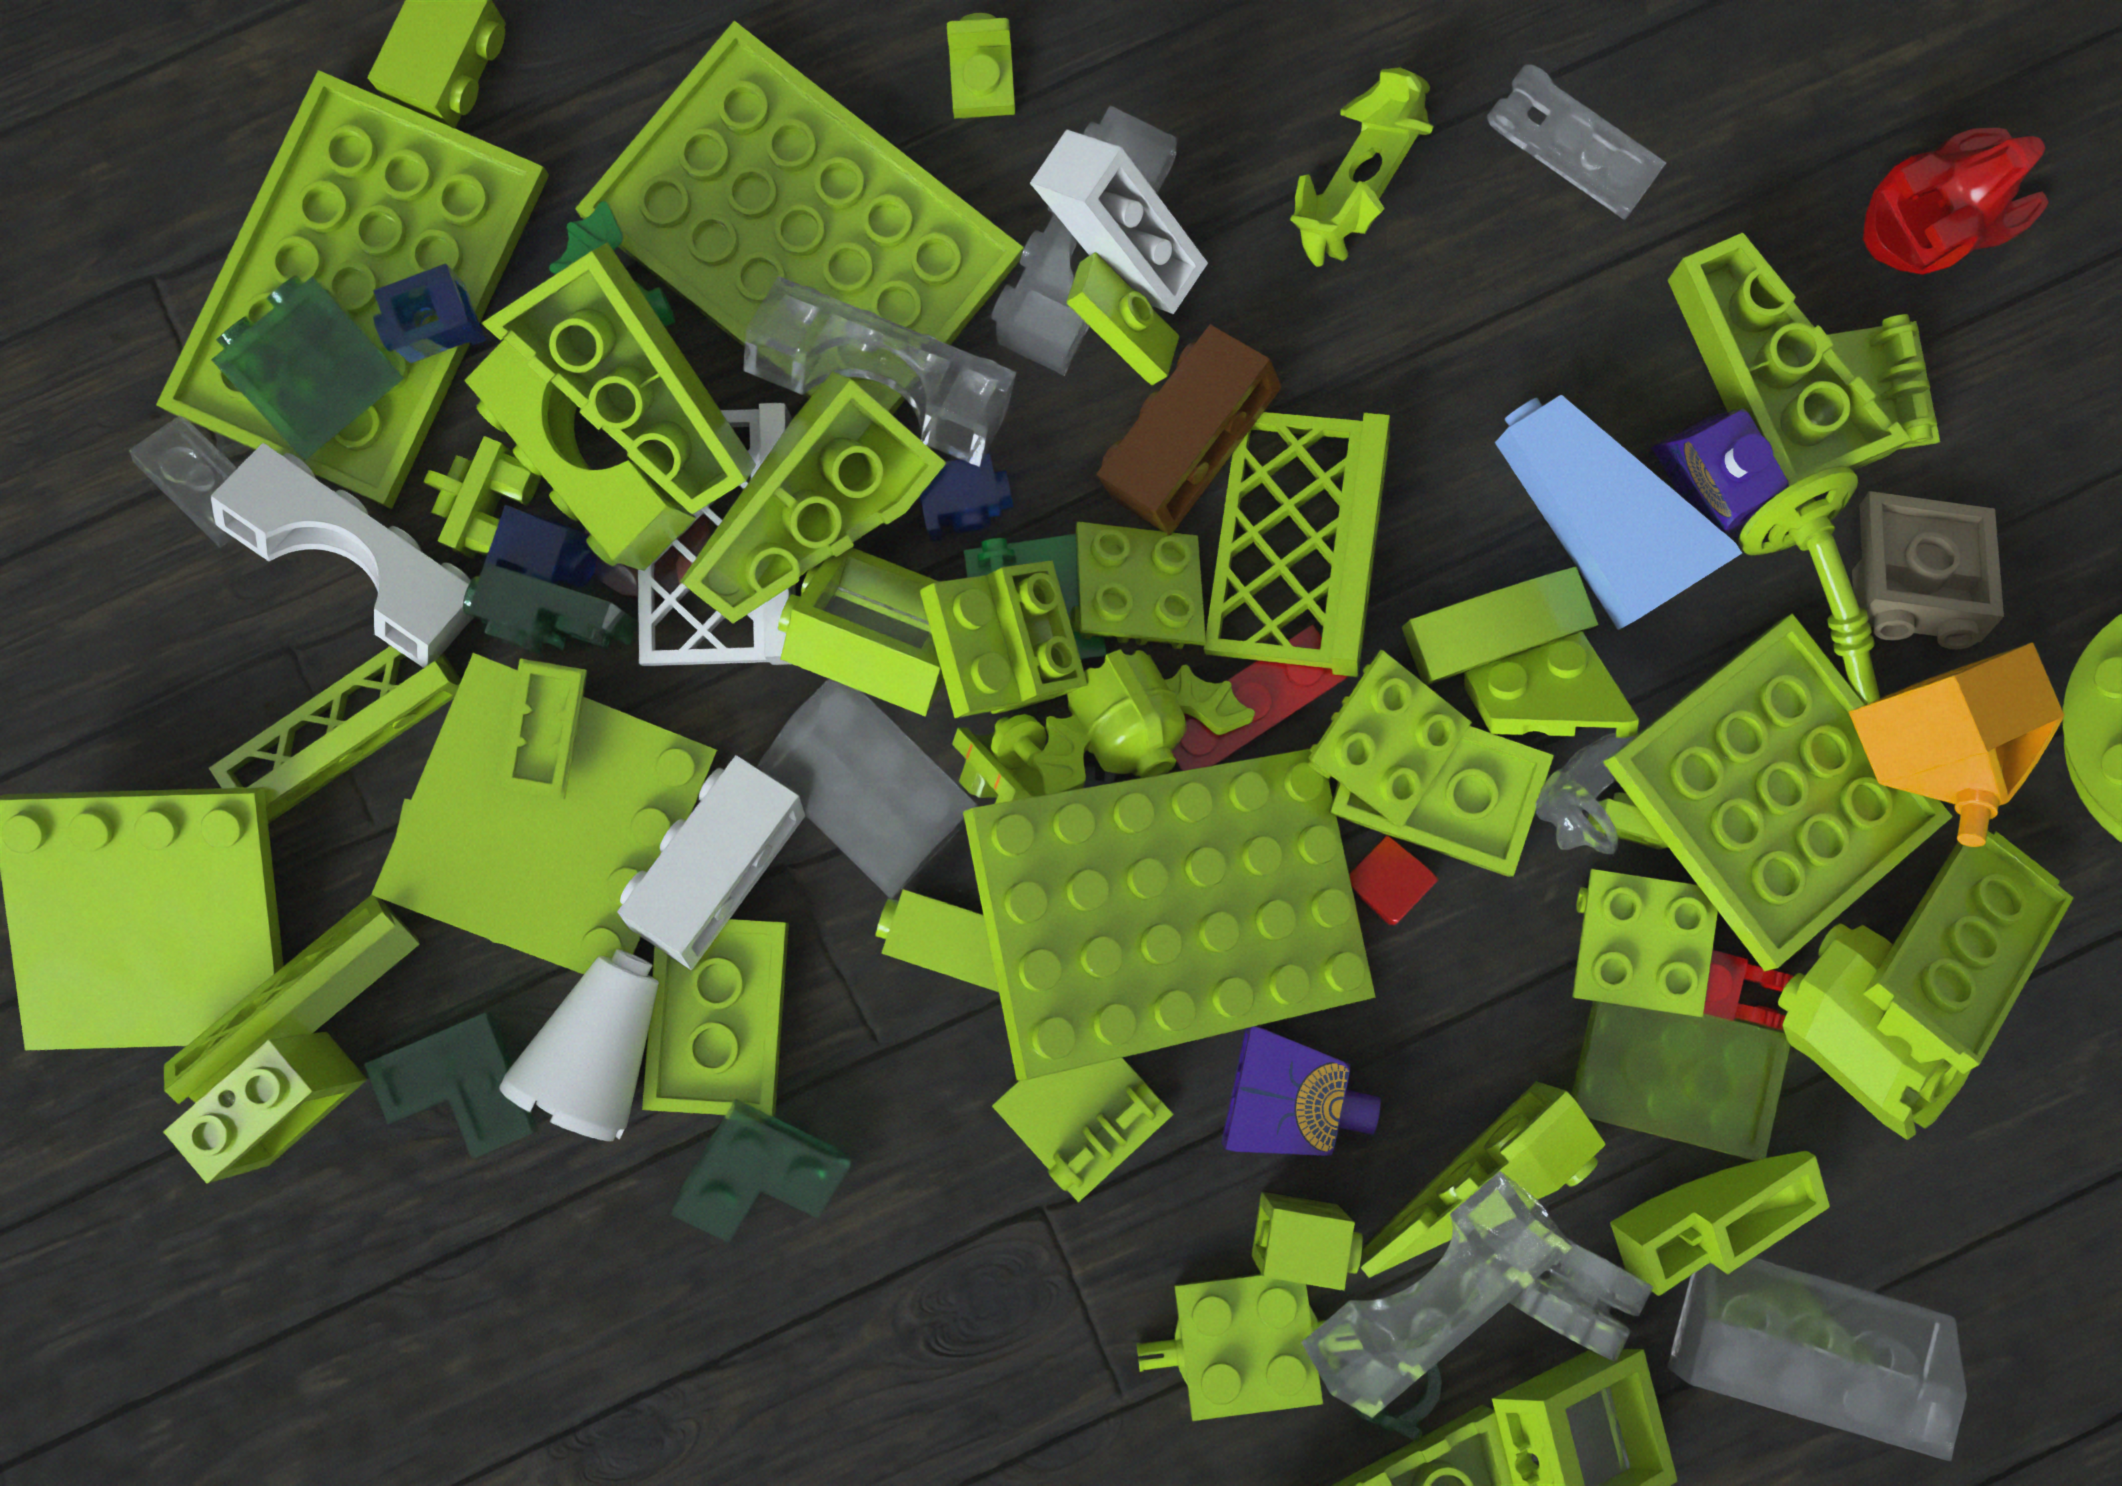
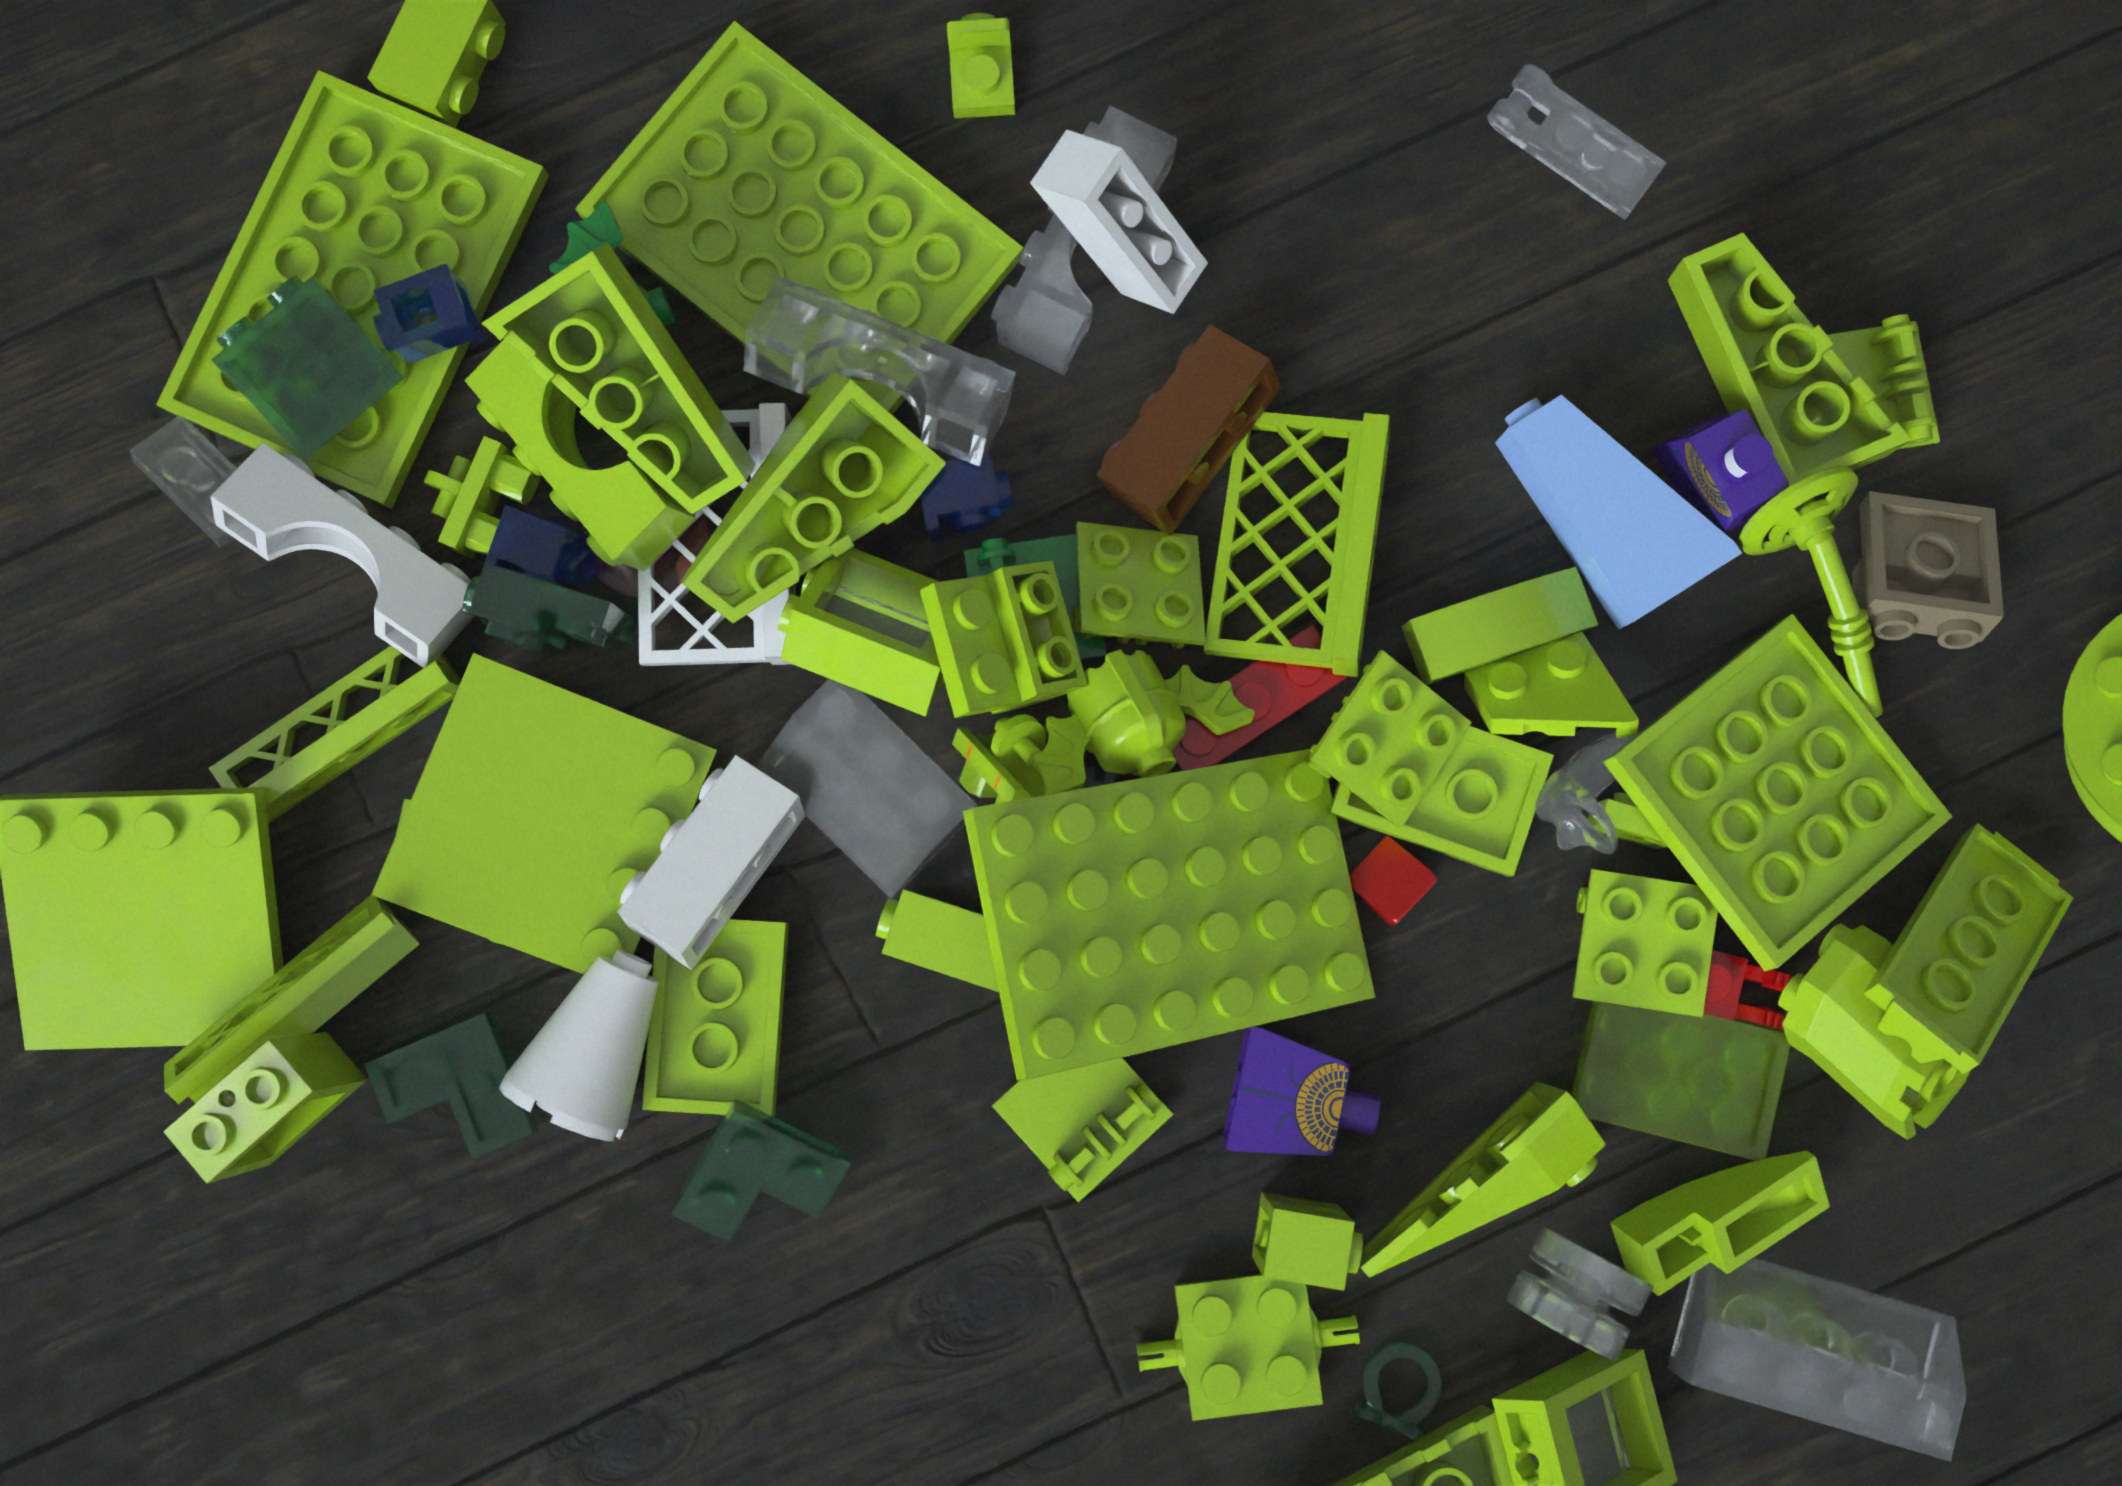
(542, 728): lime plate -> none
(1123, 319): lime plate -> none
(1386, 1344): clear arch -> none
(1391, 121): lime piece -> none
(1953, 201): red piece -> none
(1964, 735): light orange piece -> none

